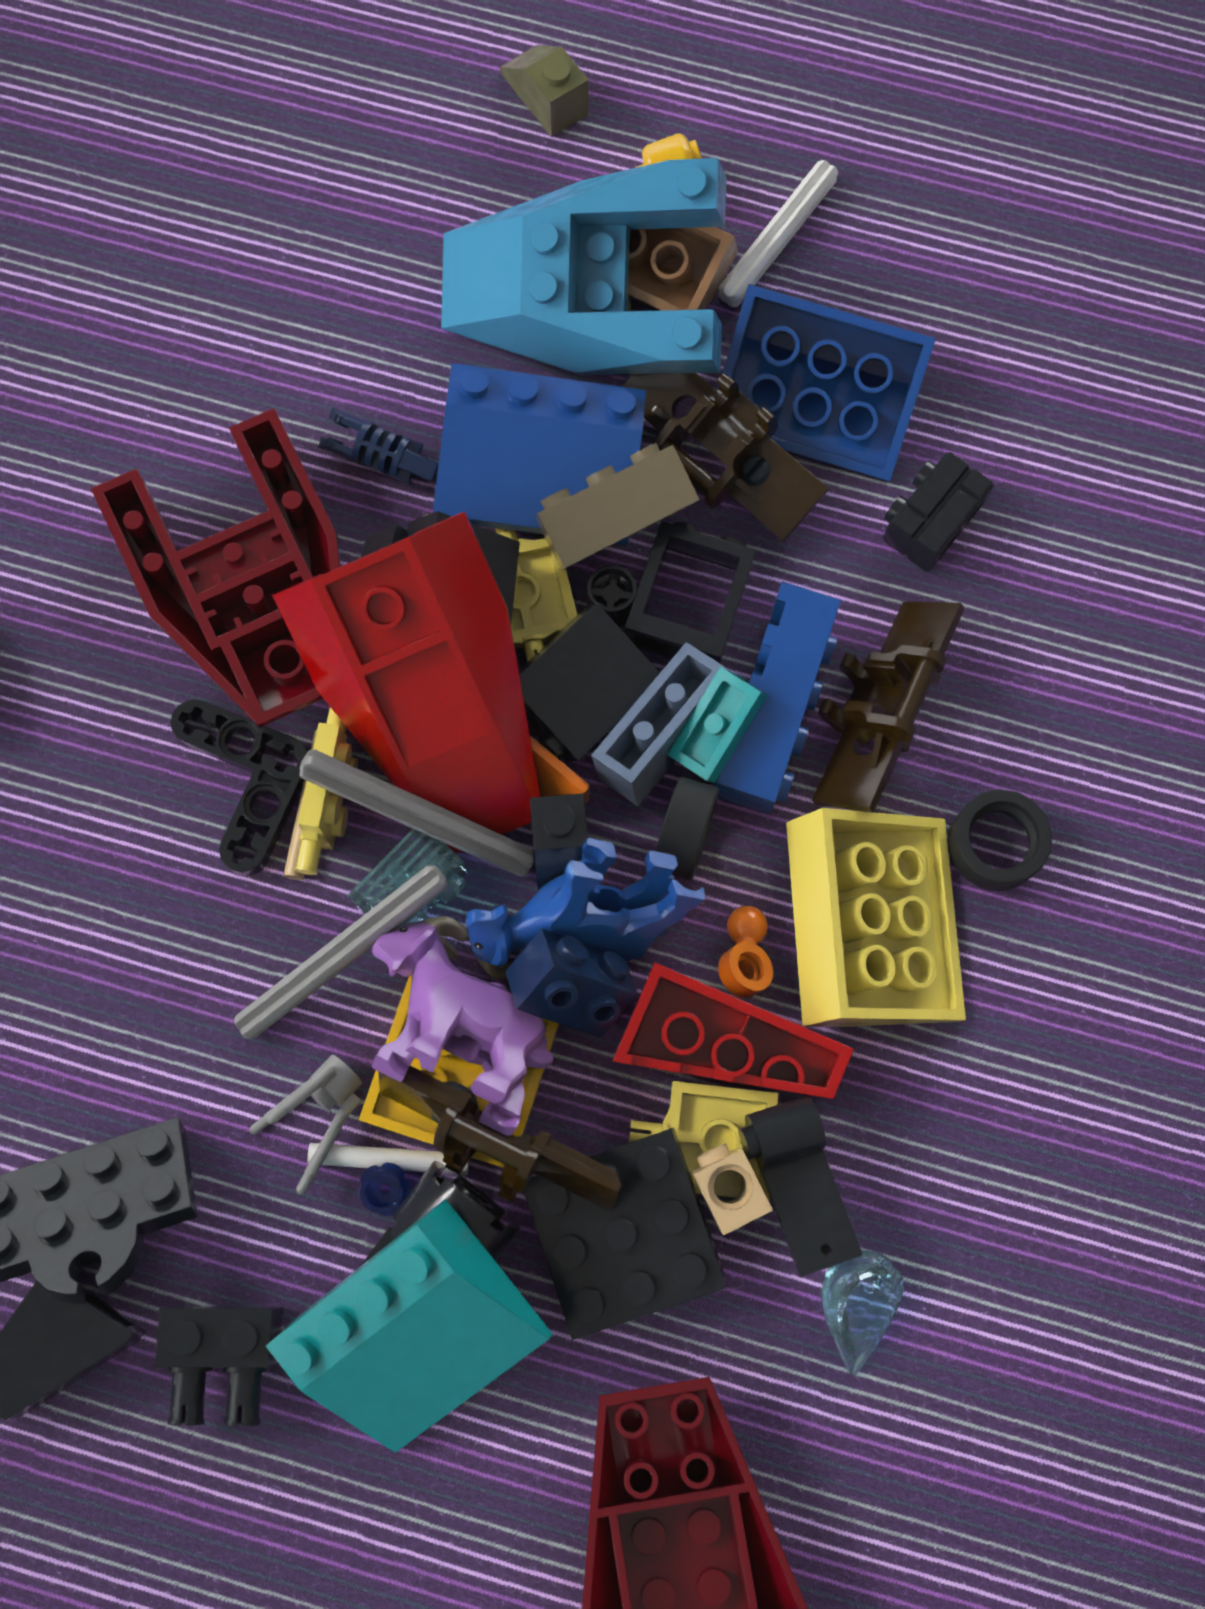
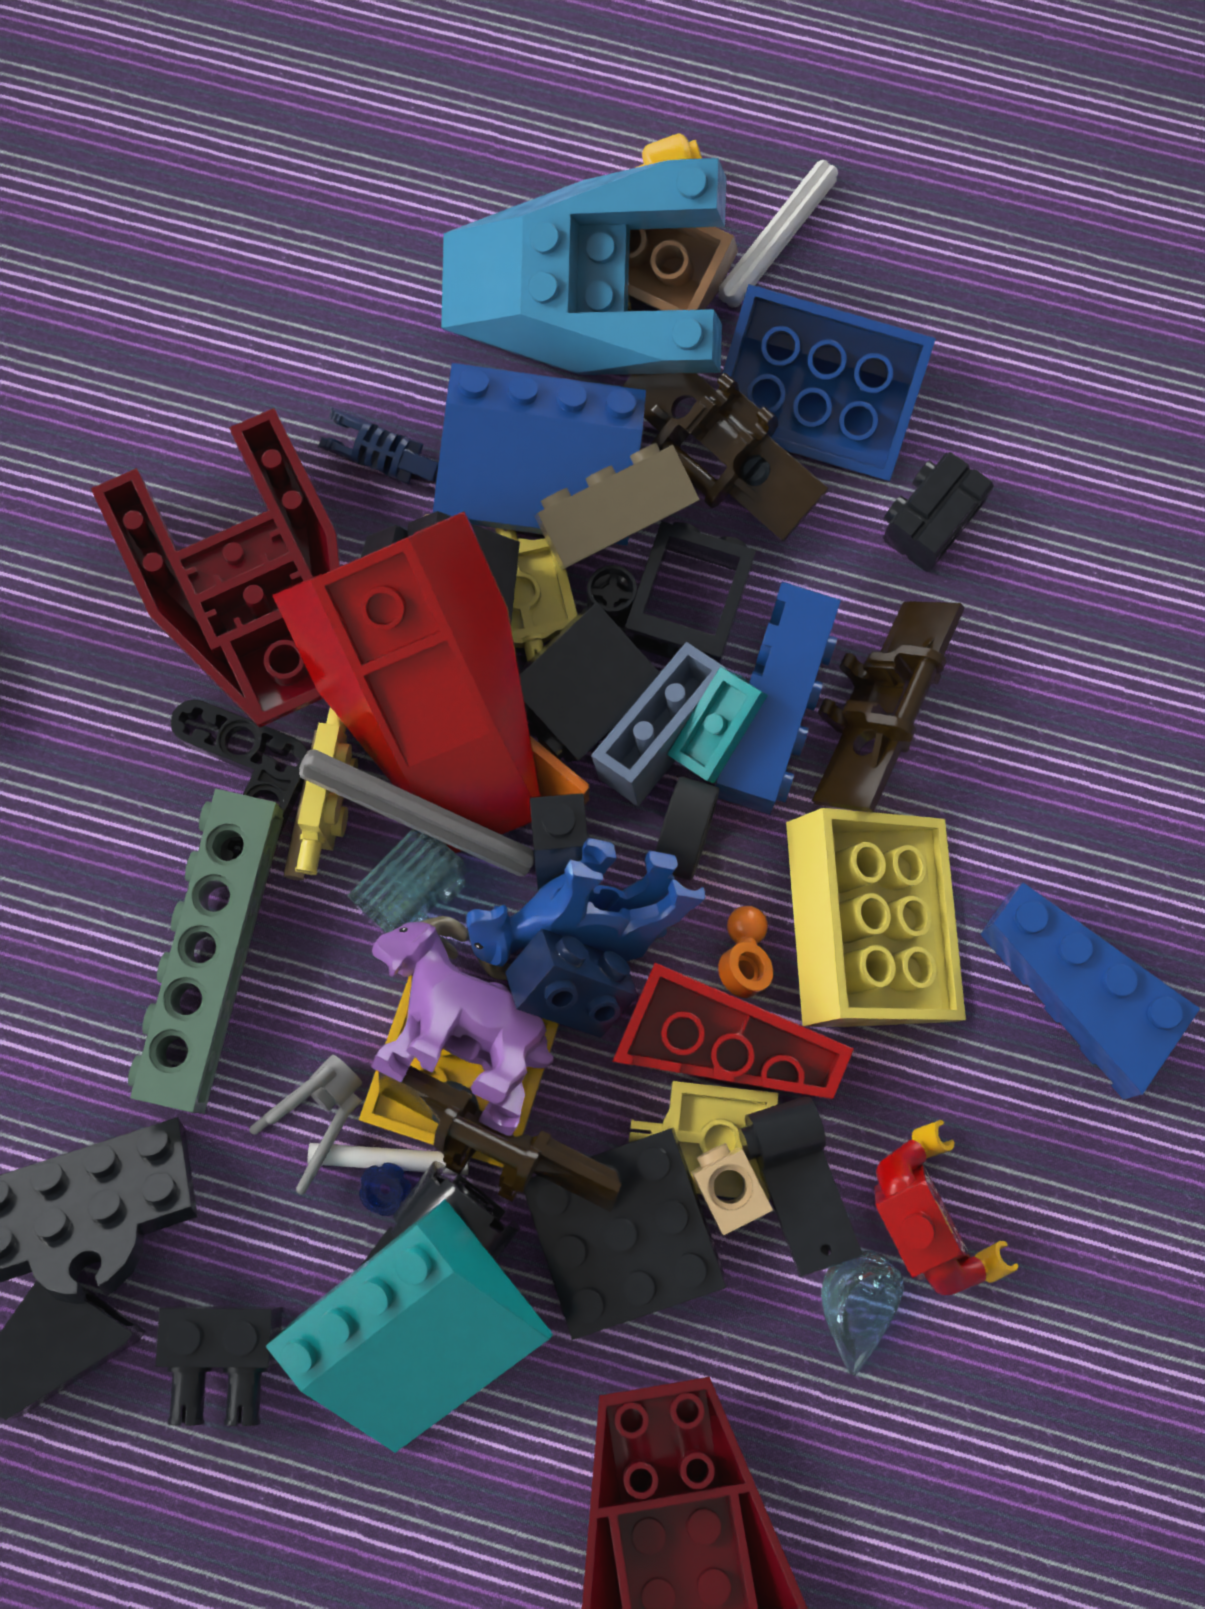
(218, 979): none -> sand green brick
(341, 952): light grey axle -> none
(549, 86): olive slope -> none
(922, 1223): none -> red torso
(1028, 815): black tyre -> none
(1100, 996): none -> blue wedge

